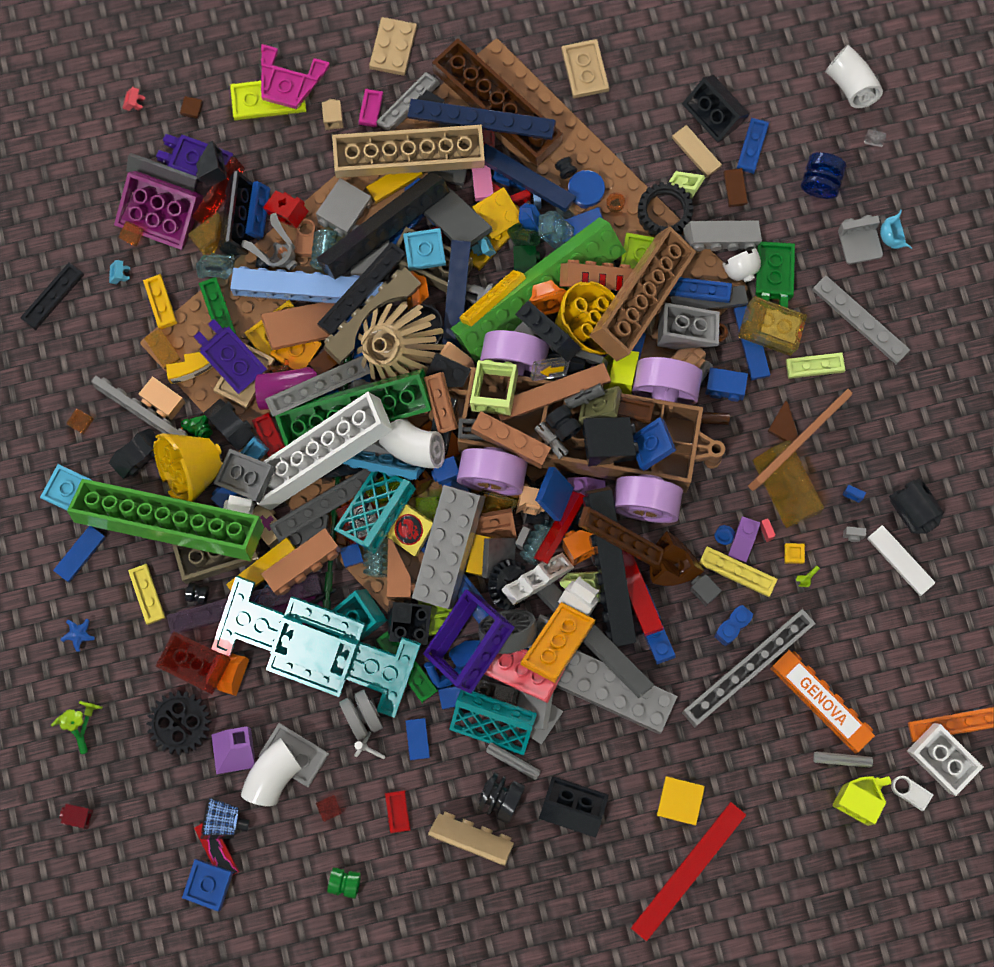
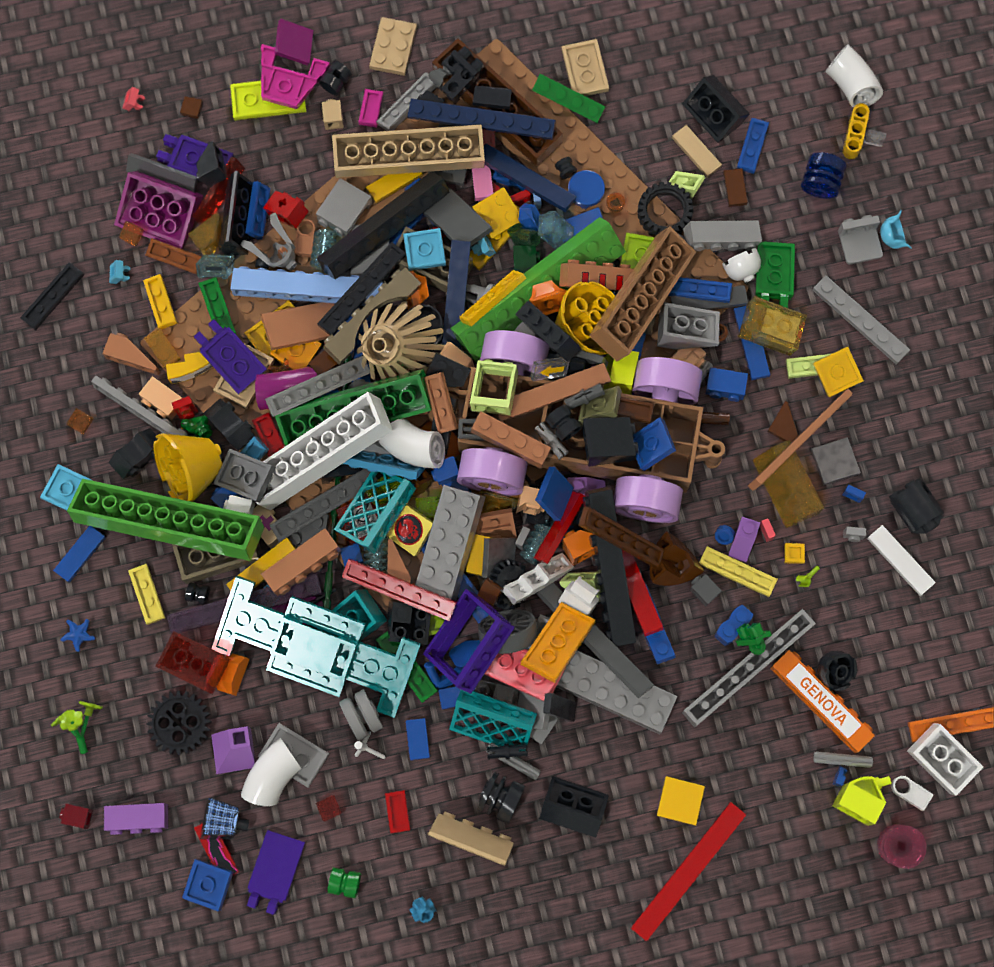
(123, 351): none -> nougat slope
(136, 818): none -> medium lavender brick
(172, 256): none -> dark orange tile
(185, 408): none -> red plate
(274, 870): none -> dark purple tile
(293, 42): none -> magenta tile
(335, 78): none -> black wheel
(399, 589): none -> tile
(422, 909): none -> dark azure gear
(463, 74): none -> black hips
(490, 591): none -> reddish brown tile
(492, 97): none -> black tile
(507, 751): none -> black pin
(559, 707): none -> black tile
(568, 98): none -> green plate
(753, 636): none -> green hips
(835, 461): none -> flat silver tile
(836, 670): none -> black cylinder
(838, 371): none -> yellow tile
(840, 776): none -> blue tile
(858, 123): none -> yellow beam
(912, 850): none -> clear pink wheel

